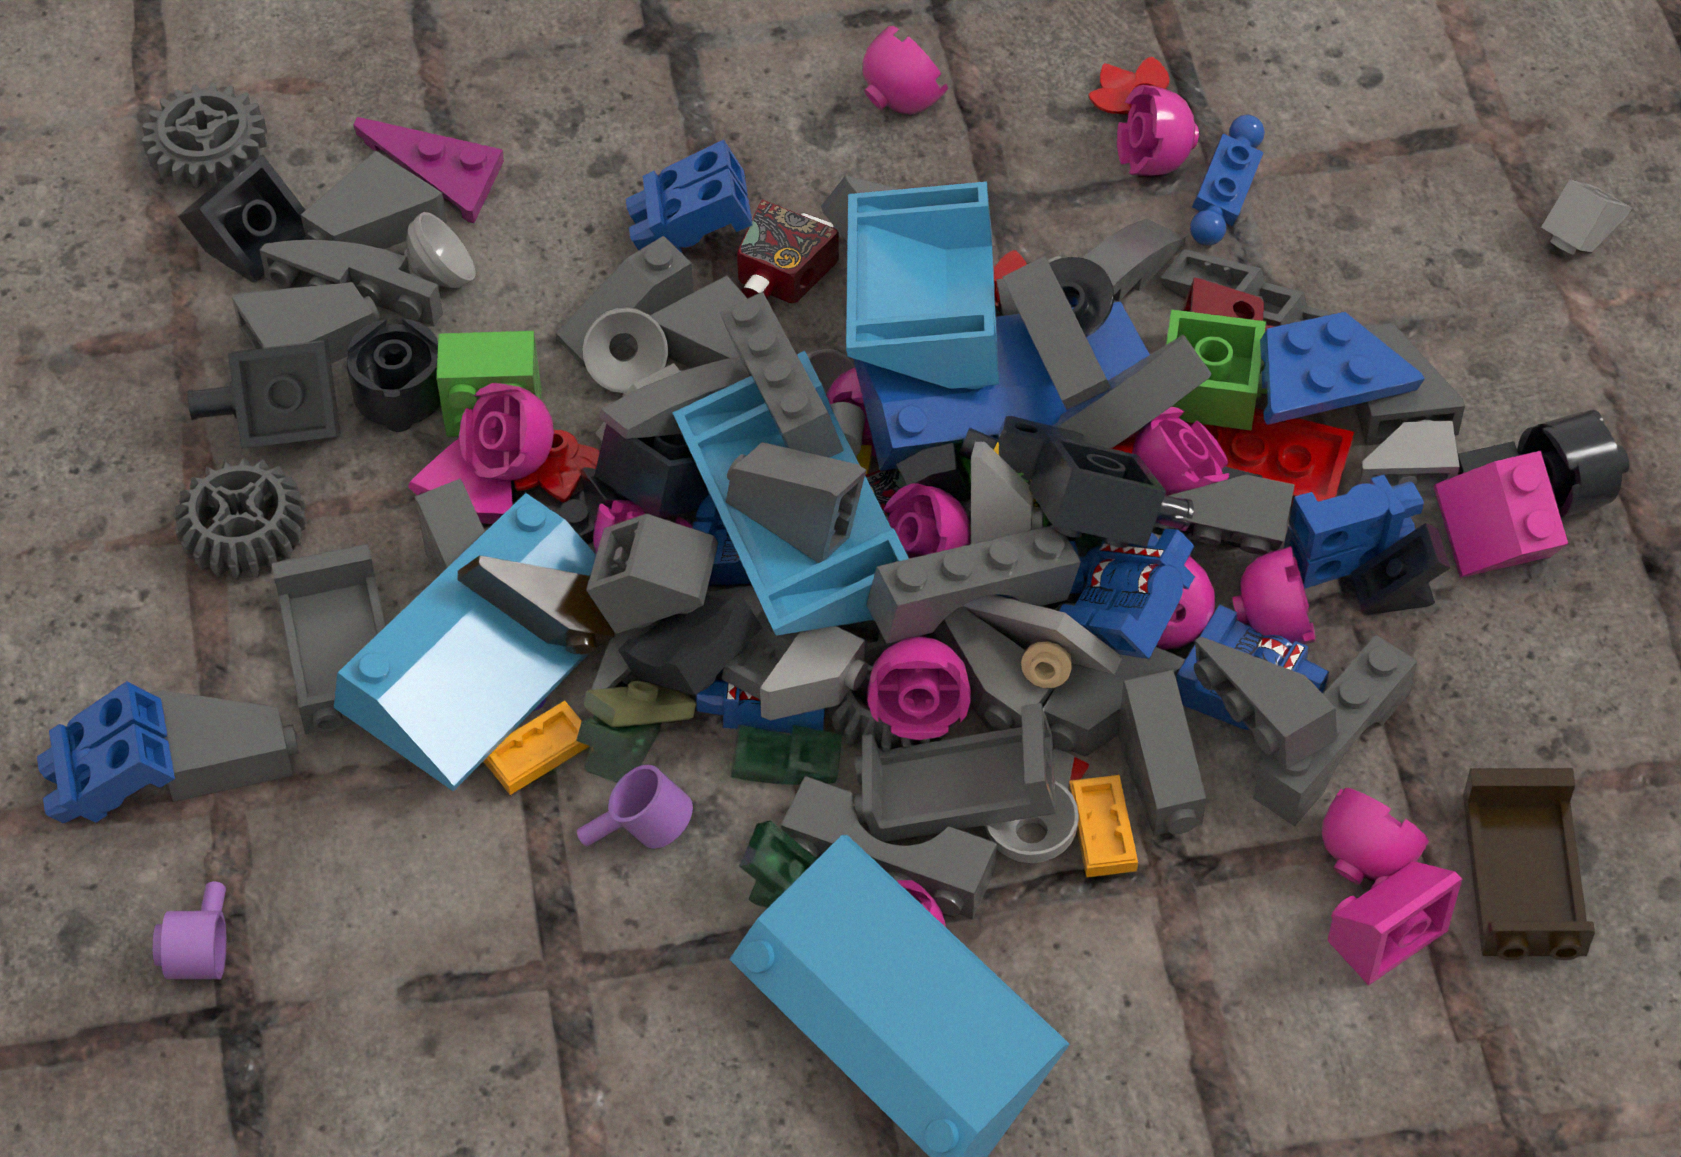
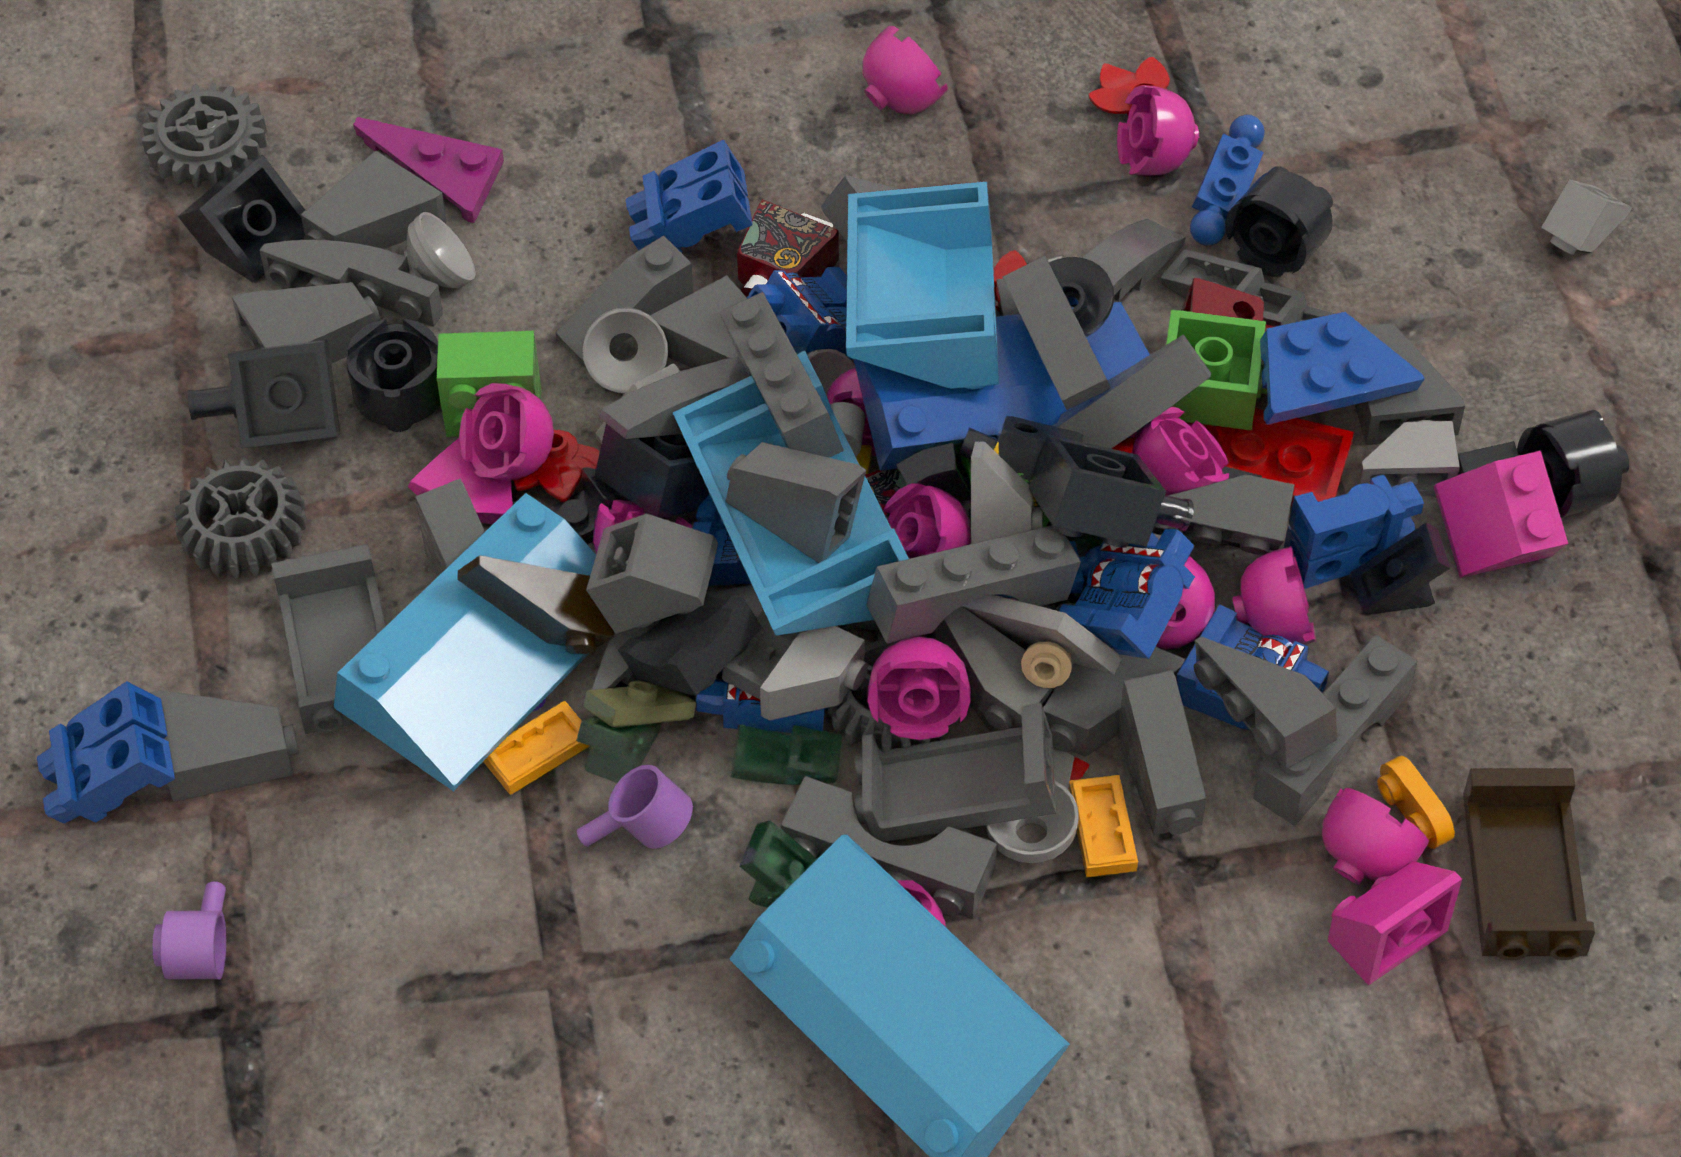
(809, 308): none -> blue hips
(1280, 222): none -> black brick
(1406, 788): none -> light orange plate

